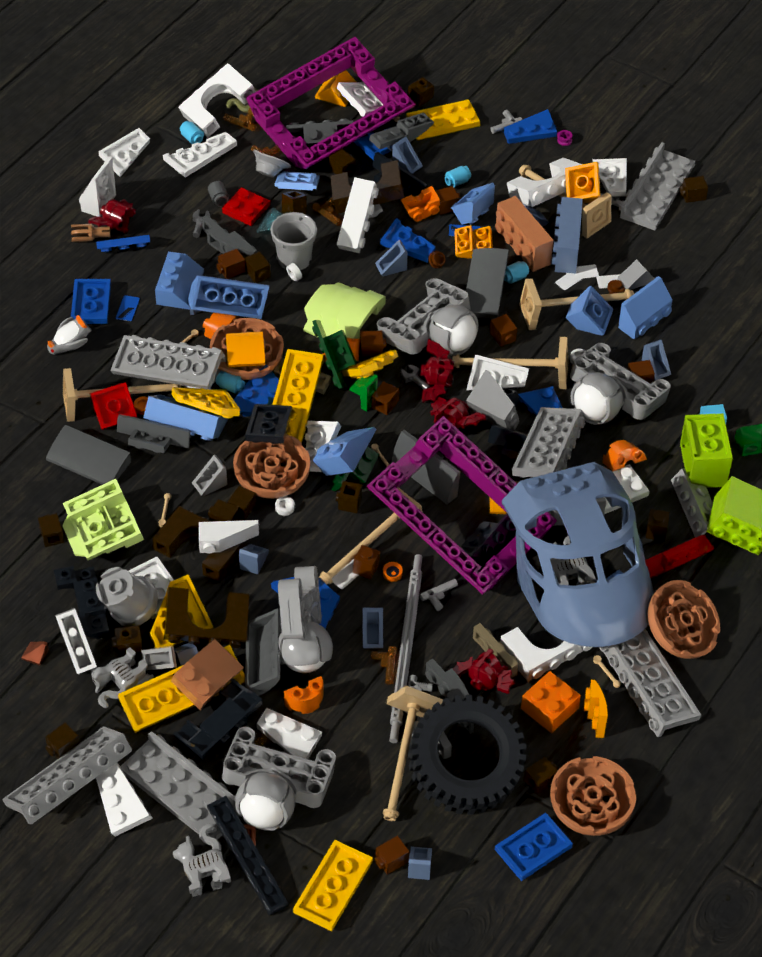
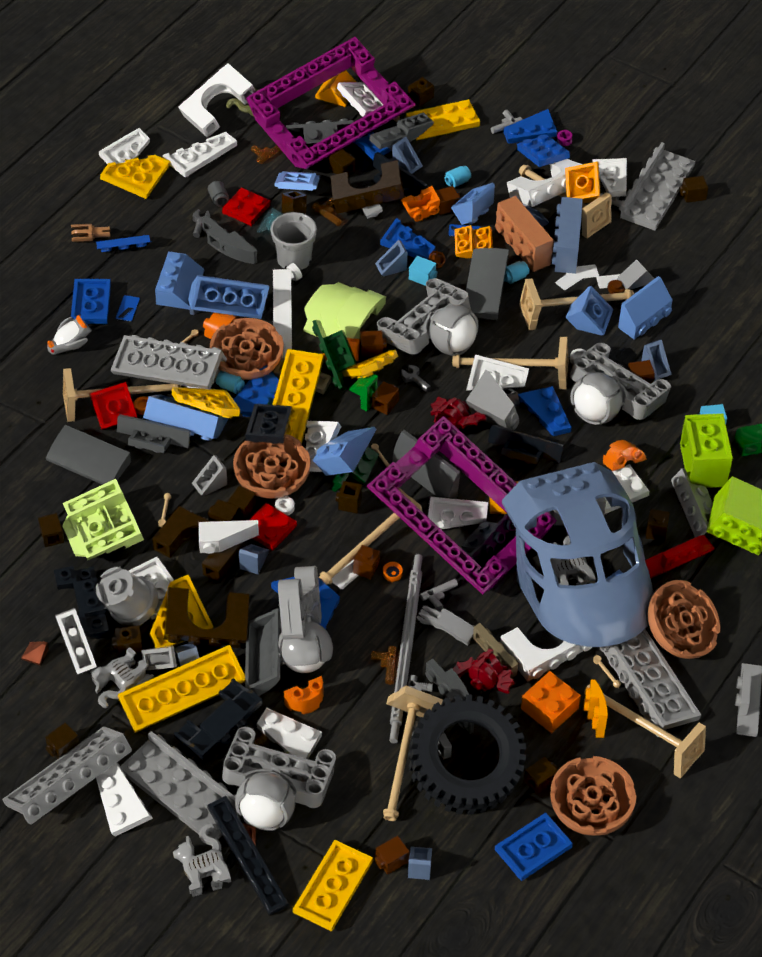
(100, 190): white slope -> none
(114, 214): dark red helmet -> none
(136, 175): none -> yellow plate
(191, 132): medium azure brick -> none
(206, 674): nougat slope -> none
(231, 264): reddish brown brick -> none
(242, 120): clear orange hose -> none
(245, 349): light orange slope -> none
(257, 267): dark brown brick -> none
(269, 165): light grey hat -> none
(273, 526): none -> red plate
(282, 306): none -> white slope
(357, 214): white brick -> none
(372, 627): sand blue slope -> none
(422, 270): none -> medium azure brick
(437, 371): dark red helmet -> none
(448, 622): none -> light grey arm
(455, 512): none -> white wing
(503, 330): reddish brown brick -> none
(543, 150): none -> blue plate
(549, 442): light grey bracket -> none
(687, 750): none -> tan tile
(748, 699): none -> light grey bracket

